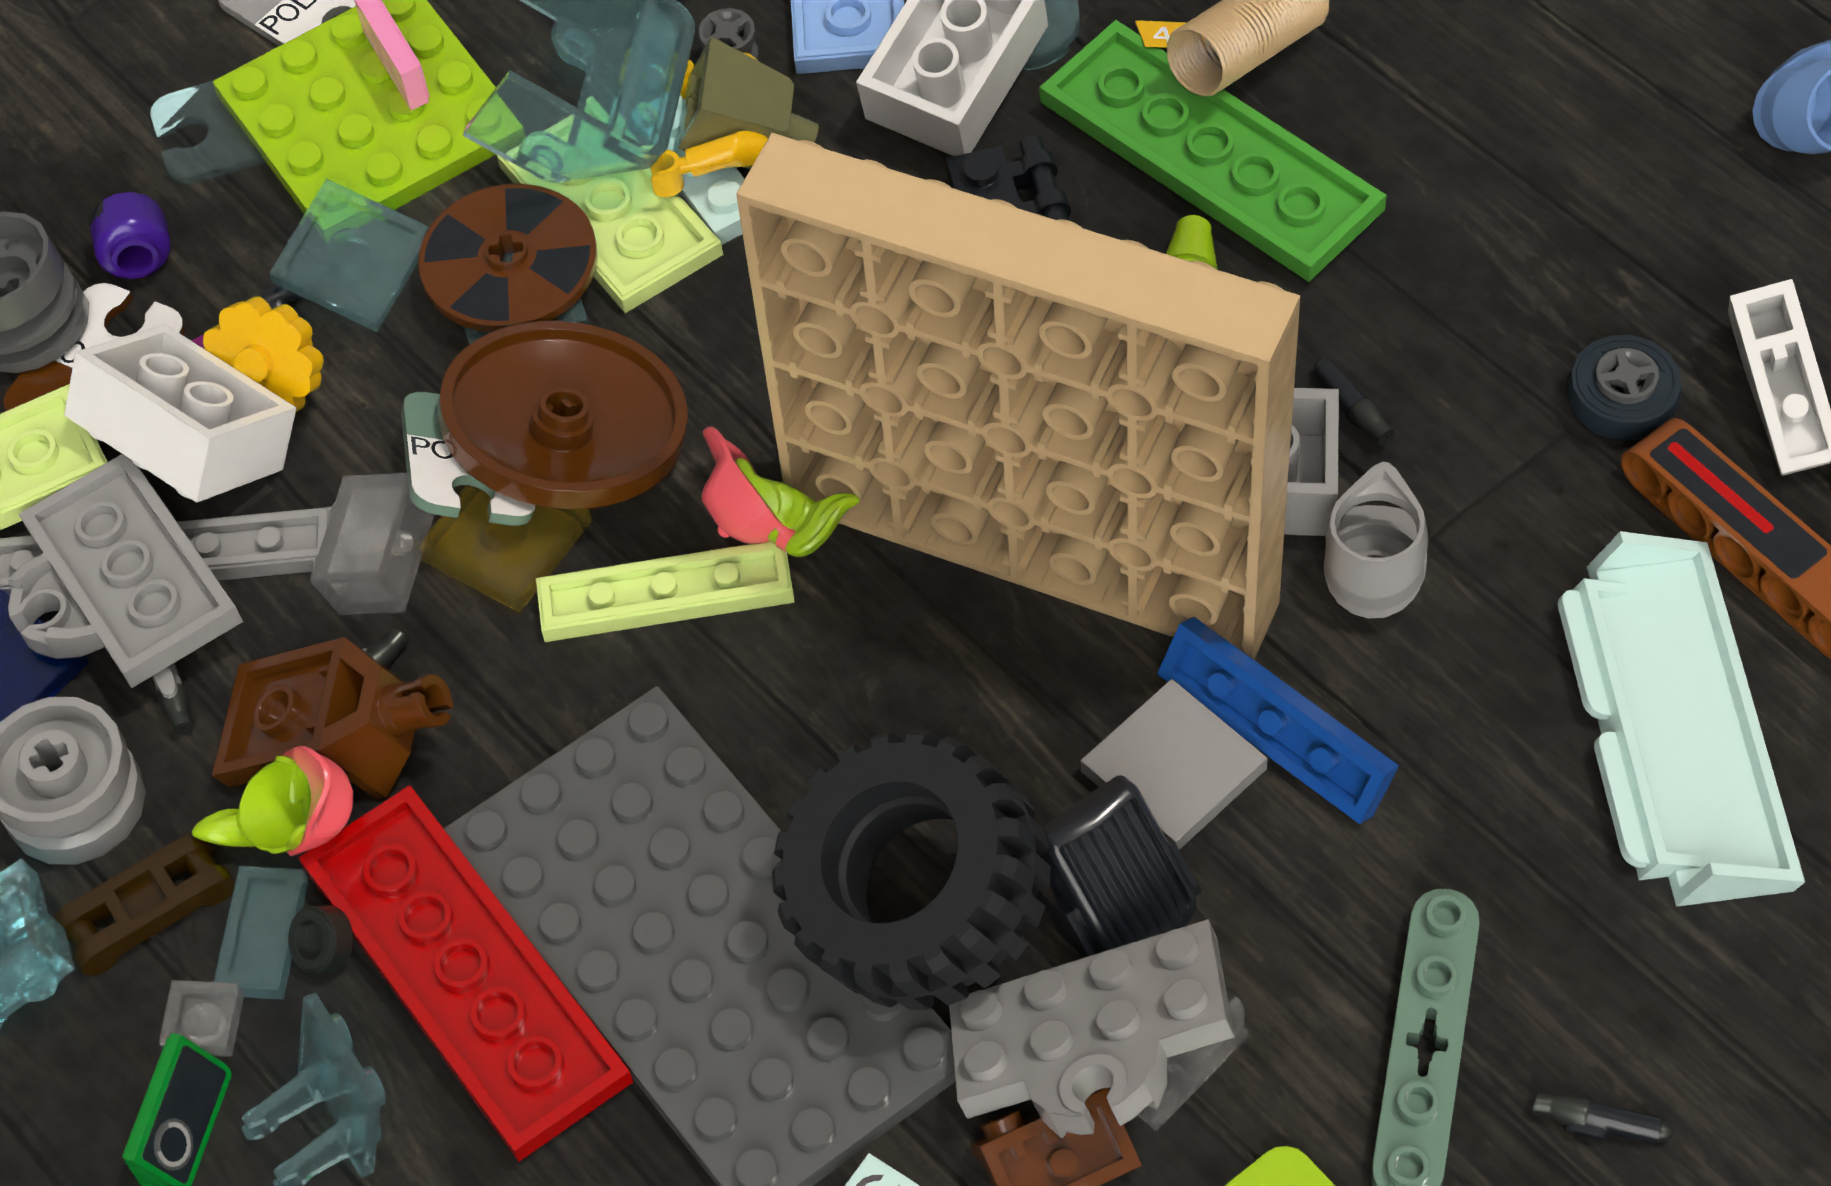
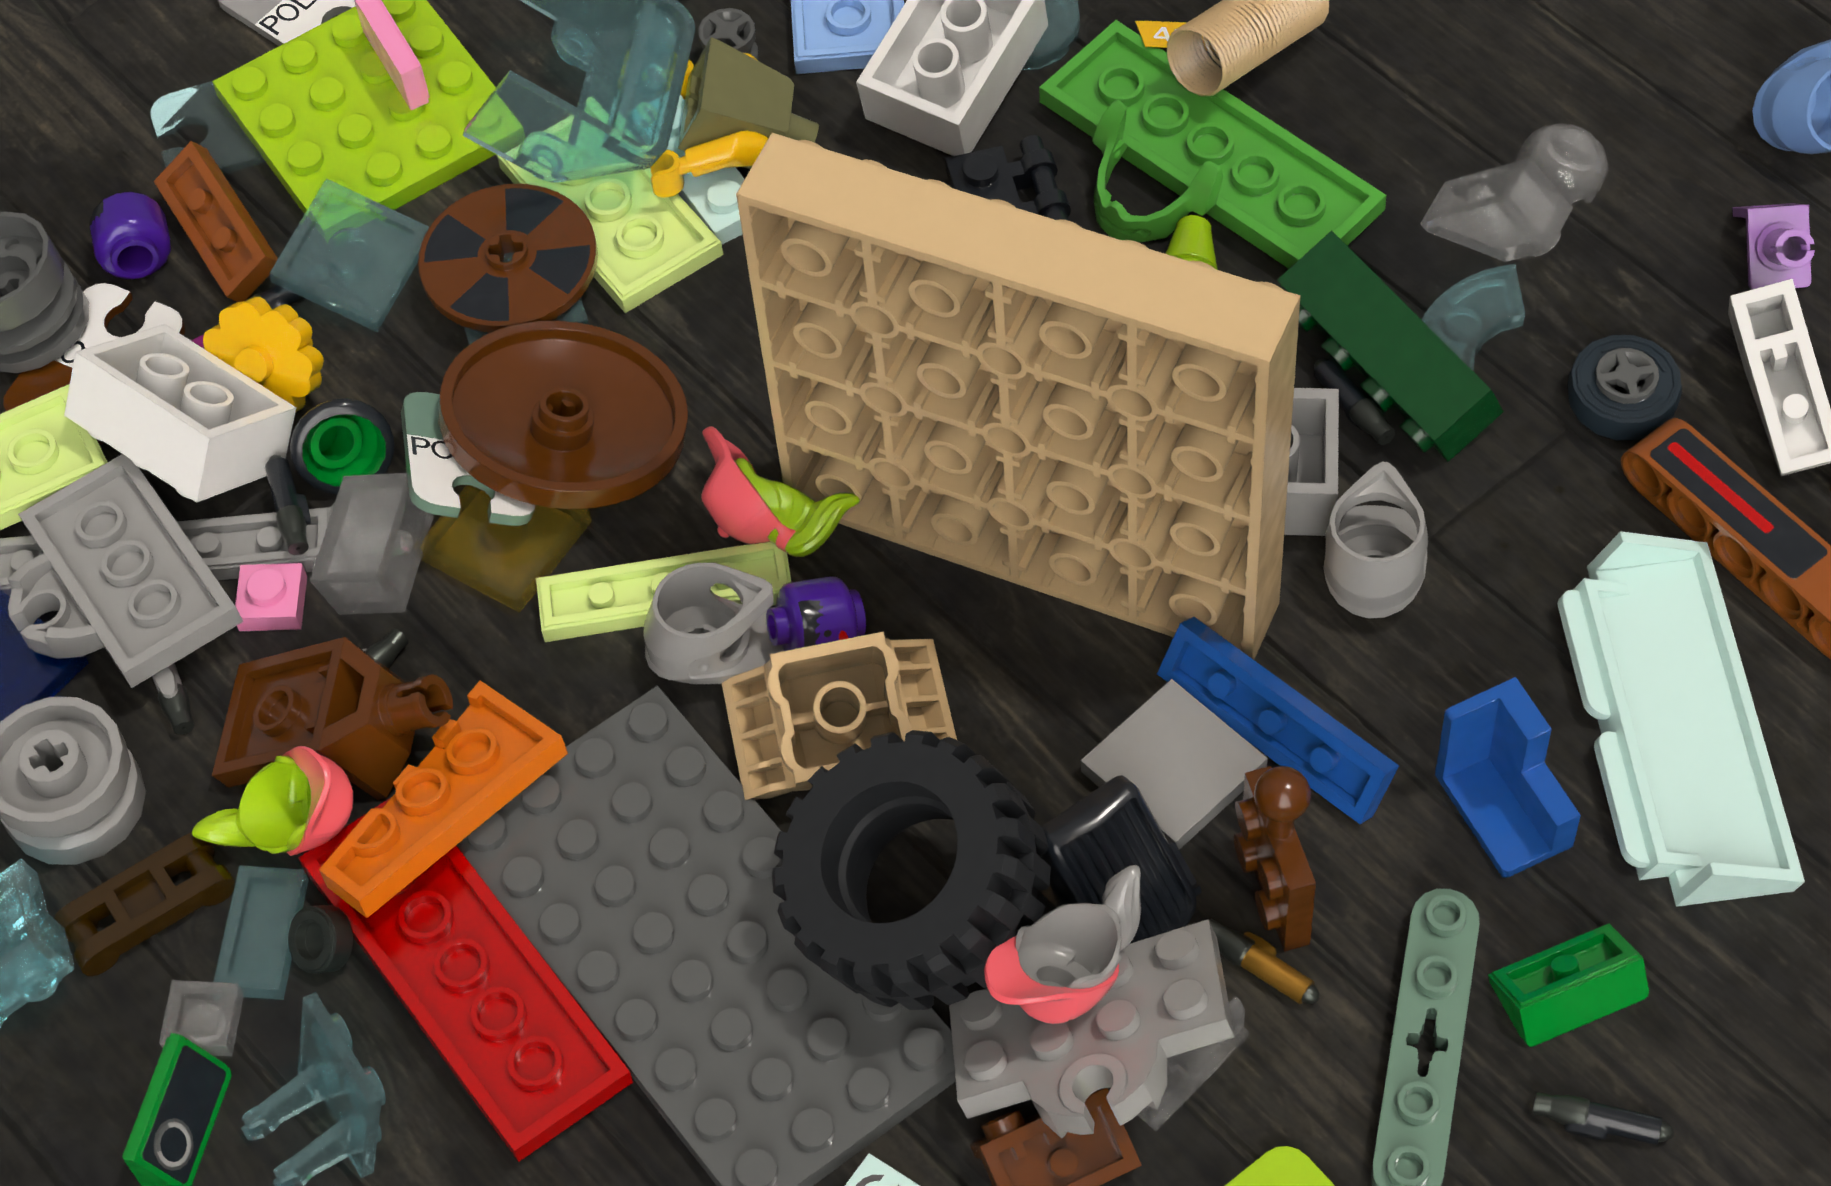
(216, 222): none -> dark orange plate
(271, 596): none -> bright pink plate
(290, 507): none -> piece
(341, 441): none -> green hat
(456, 788): none -> orange wing
(705, 637): none -> light grey helmet
(815, 613): none -> dark purple head
(825, 699): none -> tan slope
(1067, 955): none -> light grey hair
(1114, 218): none -> bright green helmet
(1260, 959): none -> pearl gold piece
(1274, 852): none -> reddish brown plate
(1390, 348): none -> dark green brick
(1477, 311): none -> clear light blue tile
(1499, 778): none -> blue panel
(1500, 211): none -> clear slope
(1569, 159): none -> clear hair
(1571, 984): none -> green slope
(1777, 244): none -> medium lavender bracket

